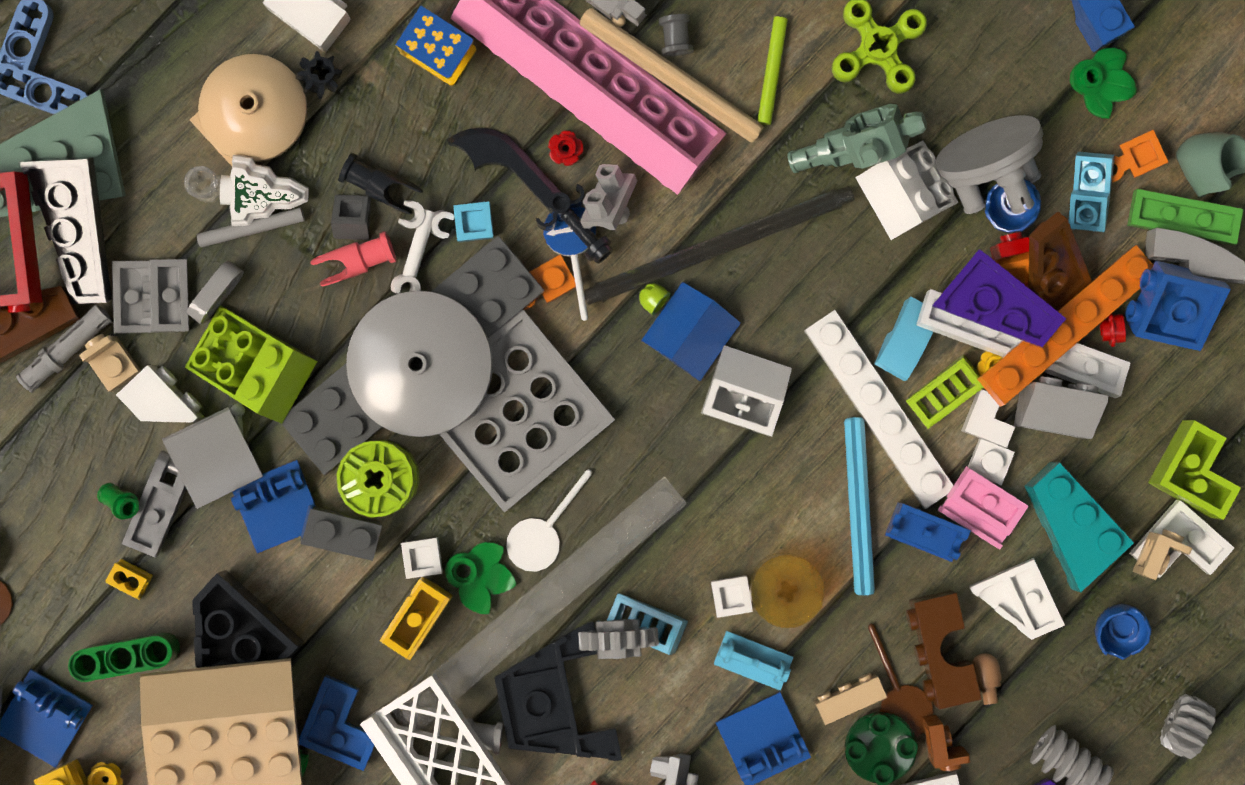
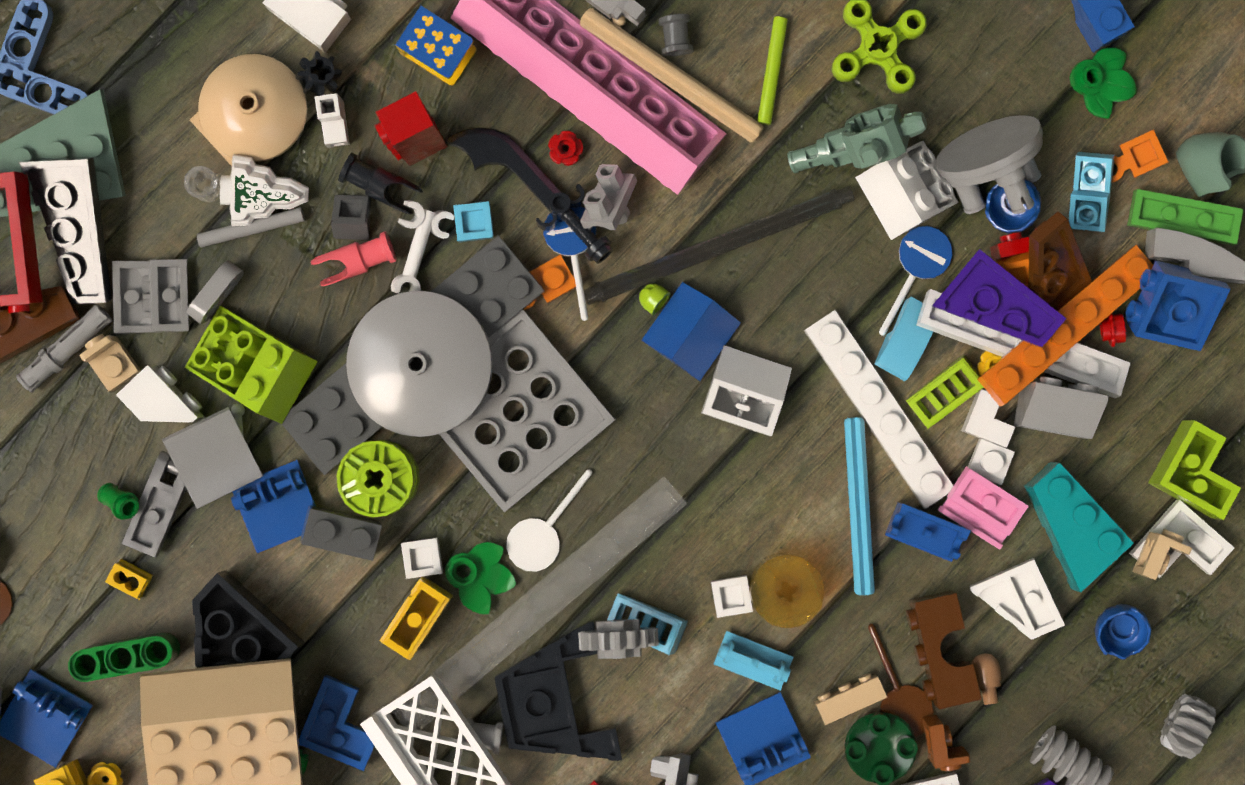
(333, 119): none -> white piece
(409, 129): none -> red brick
(924, 255): none -> blue piece

